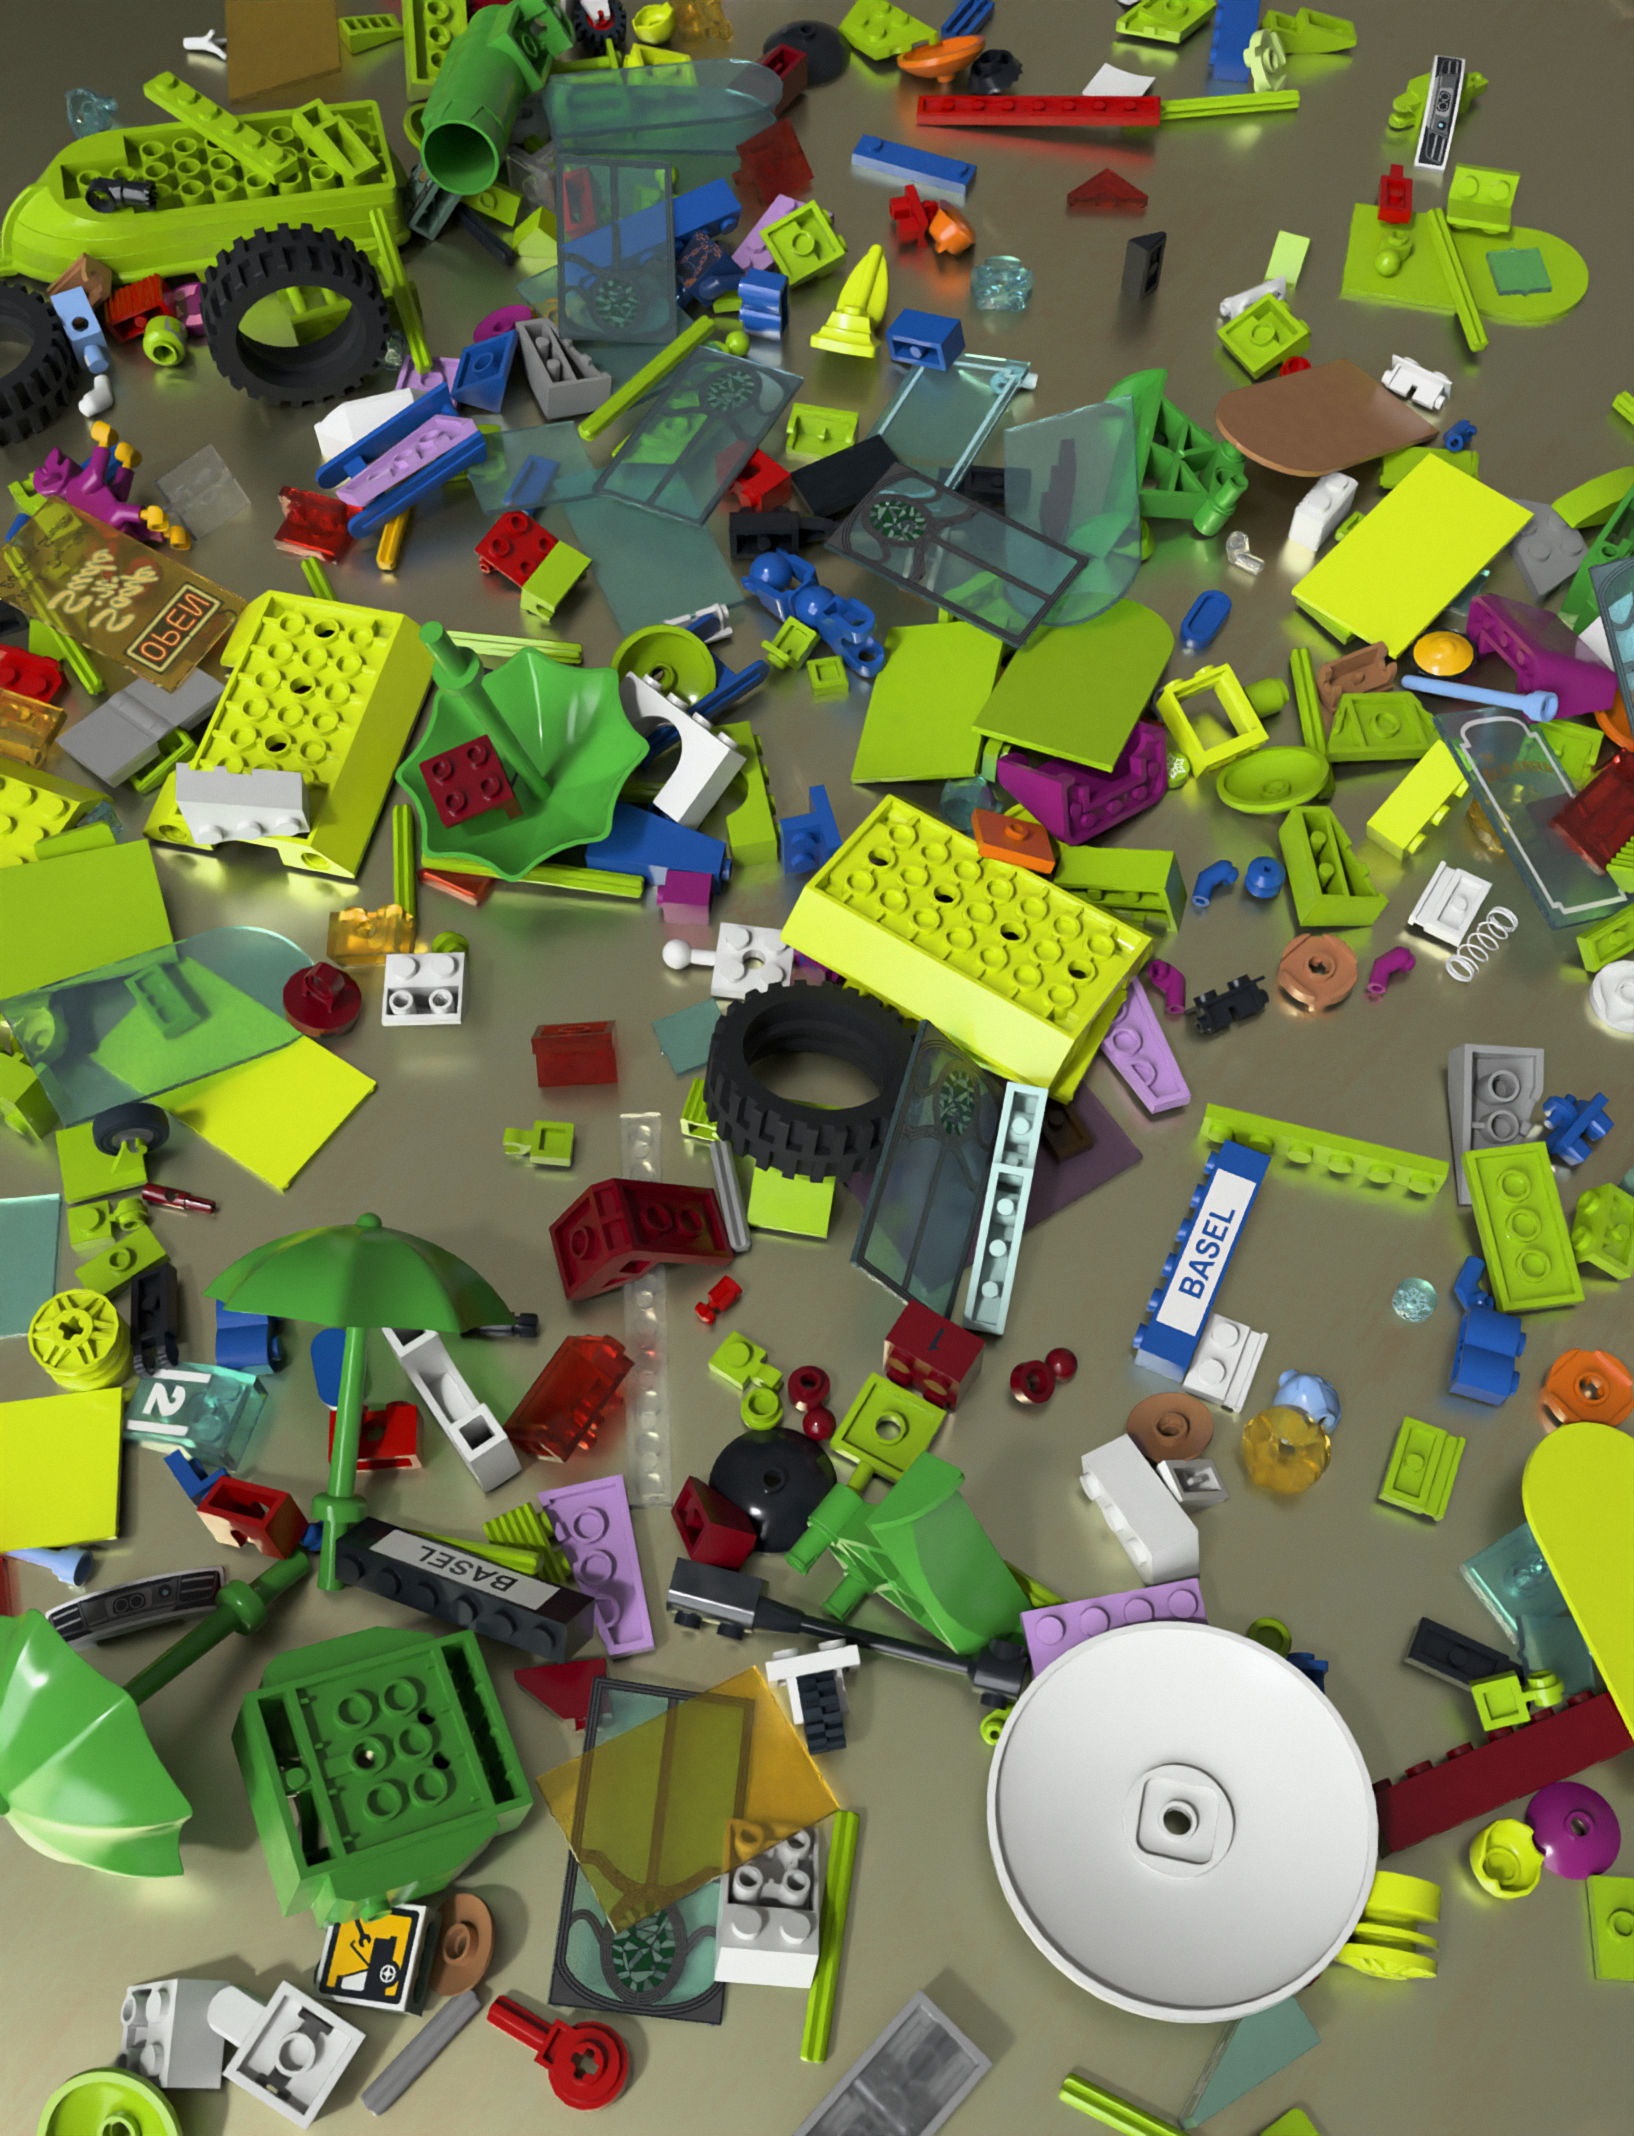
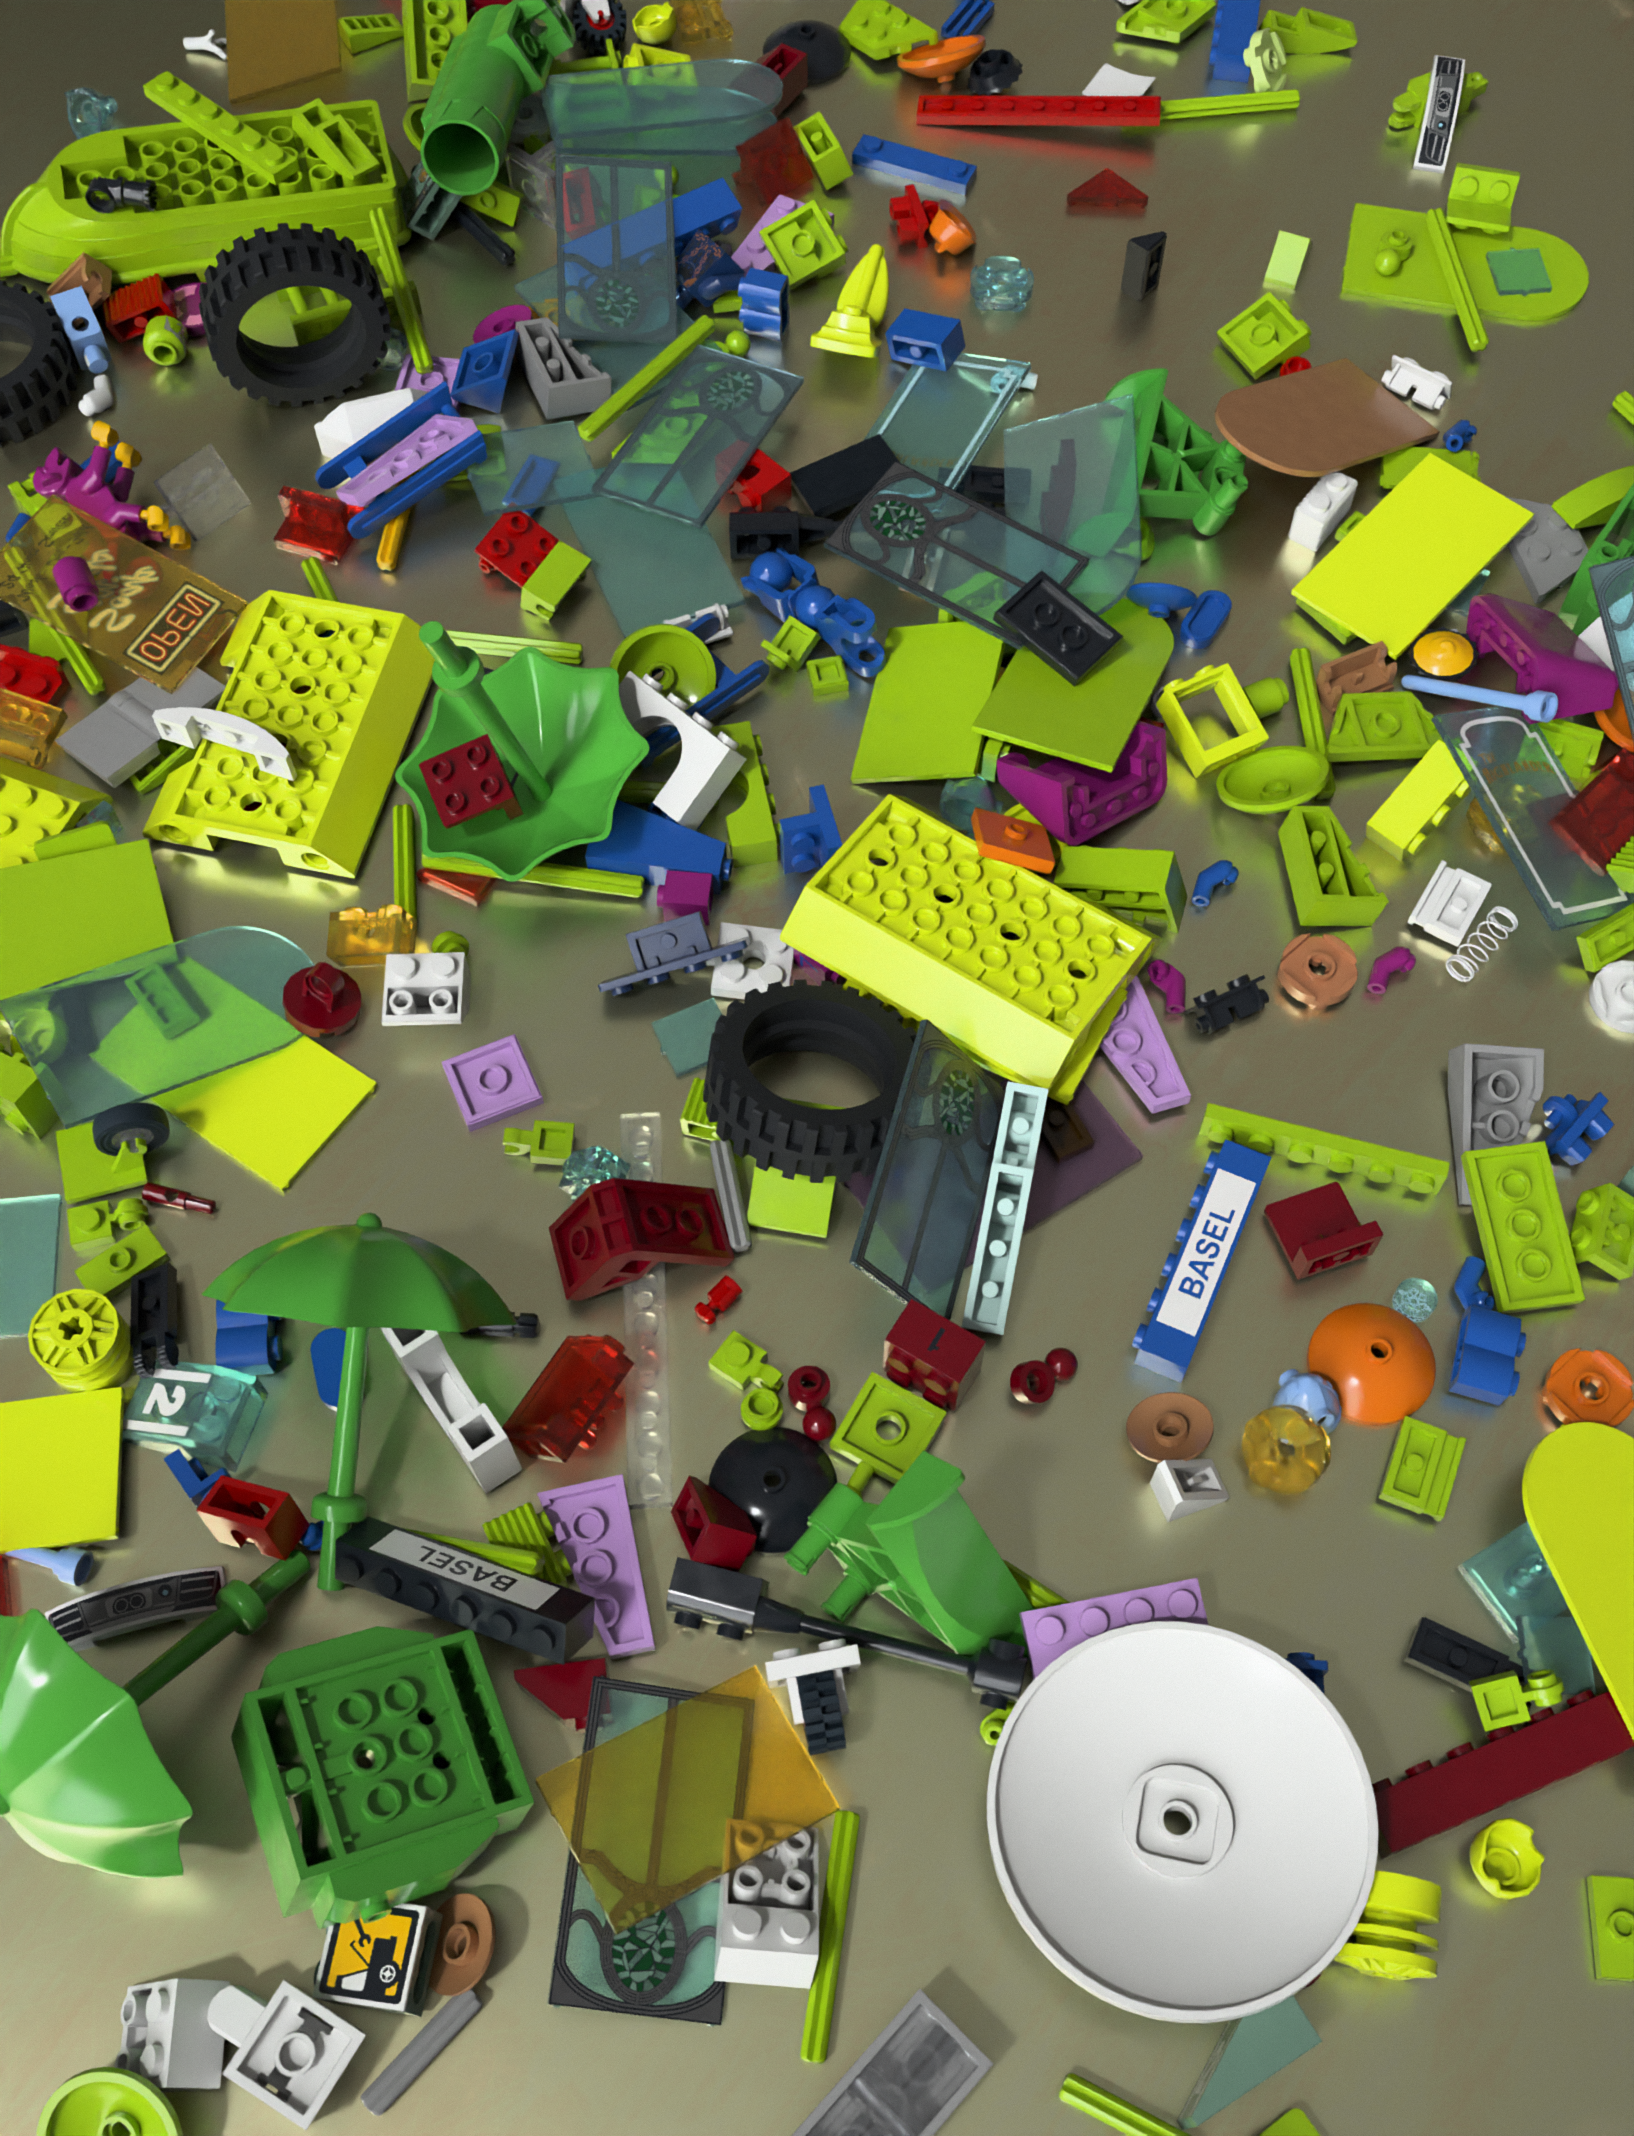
(76, 583): none -> magenta brick
(190, 724): none -> white slope
(241, 806): white wedge -> none
(399, 1446): red brick -> none
(492, 1082): none -> lavender tile
(536, 235): lime slope -> none
(562, 2051): red piece -> none
(575, 1053): clear red bracket -> none
(590, 1167): none -> clear light blue brick
(668, 947): none -> dark blue bracket
(820, 430): lime hinge -> none
(823, 150): none -> lime brick
(1057, 628): none -> black tile
(1141, 1513): white wedge -> none
(1161, 598): none -> blue dish
(1177, 769): lime tile -> none
(1224, 1362): white plate -> none
(1238, 303): white hinge -> none
(1239, 554): clear arm -> none
(1265, 877): blue wheel -> none
(1271, 1634): lime tile -> none
(1321, 1230): none -> dark red bracket
(1368, 1386): none -> orange dish
(1395, 197): red hinge -> none
(1563, 1850): magenta dish -> none

